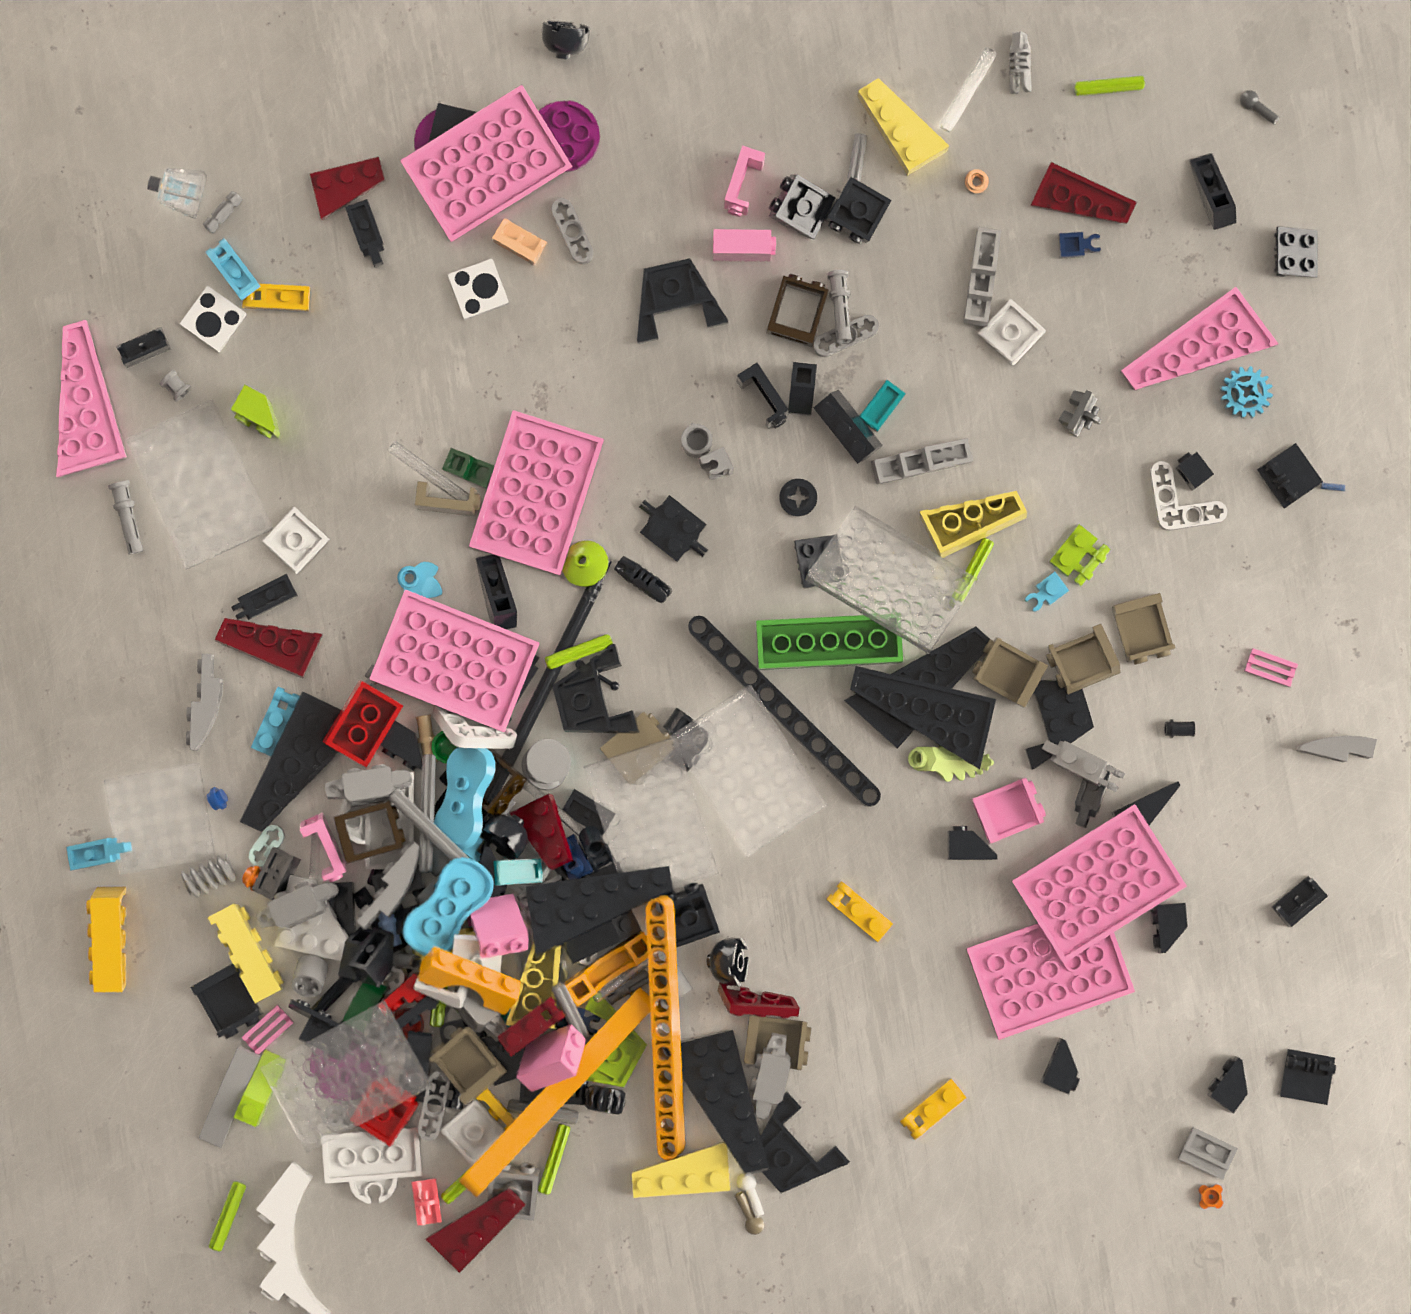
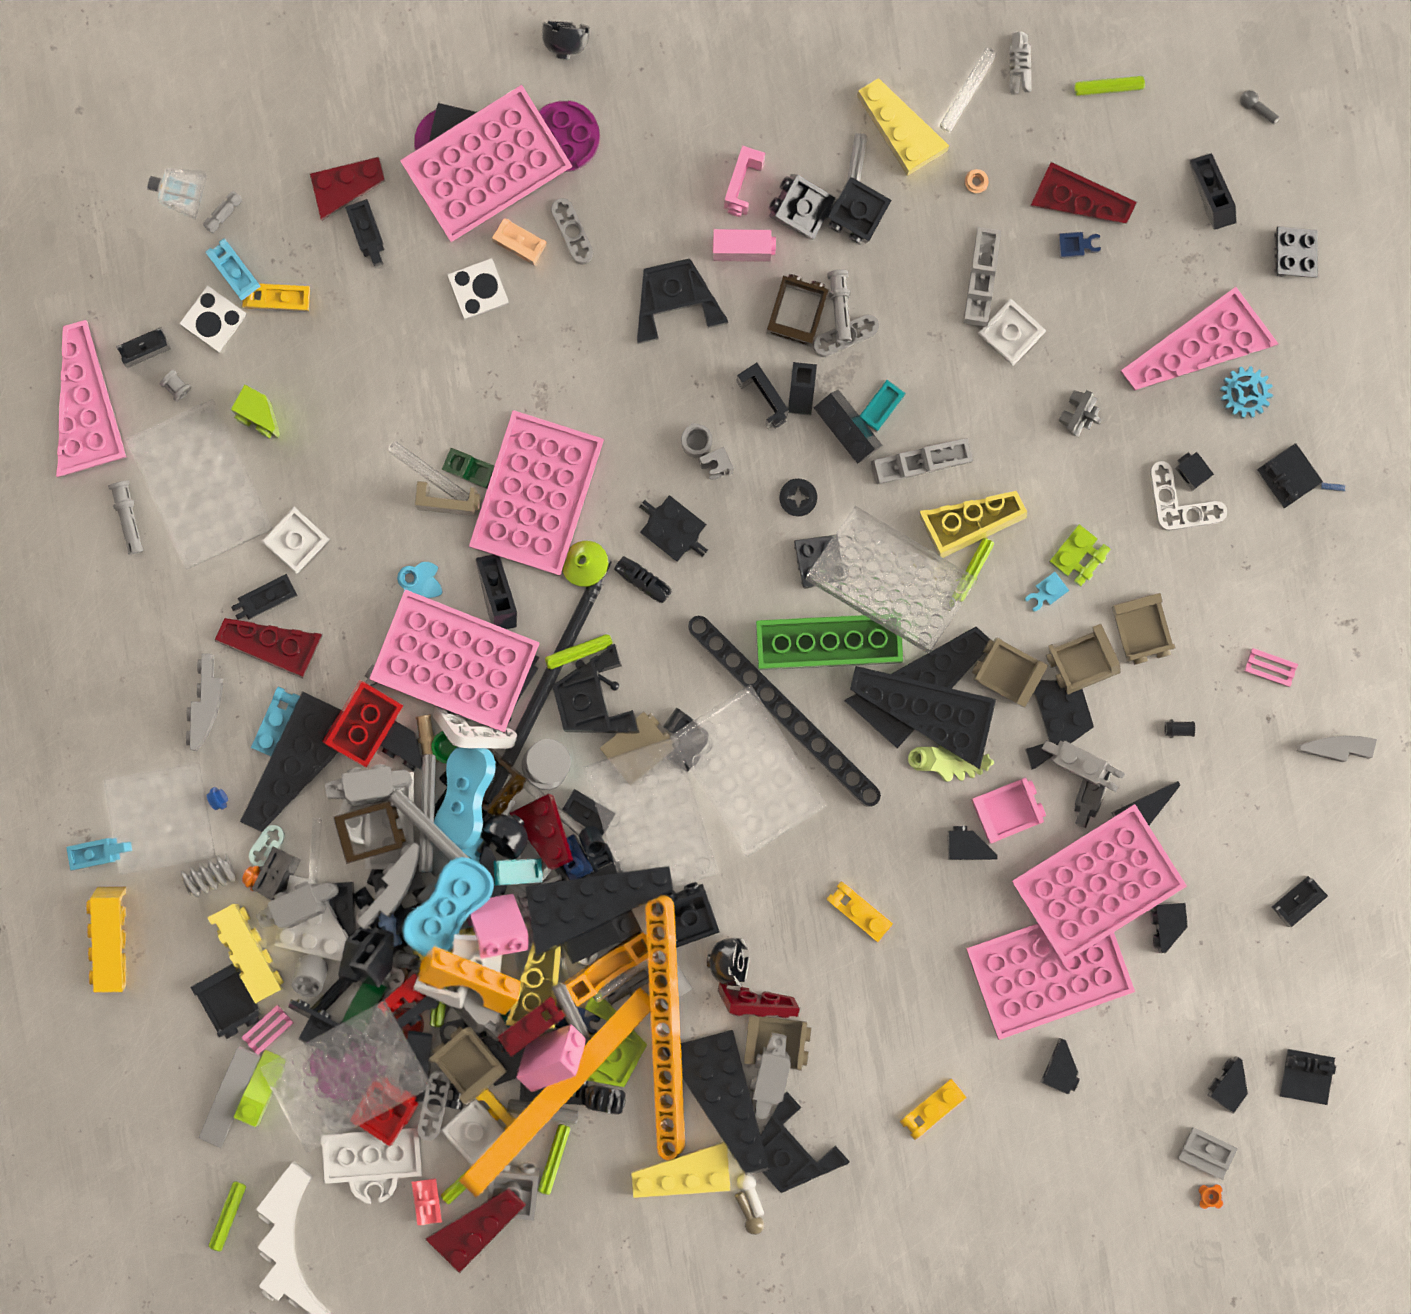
(319, 824): bright pink panel -> none

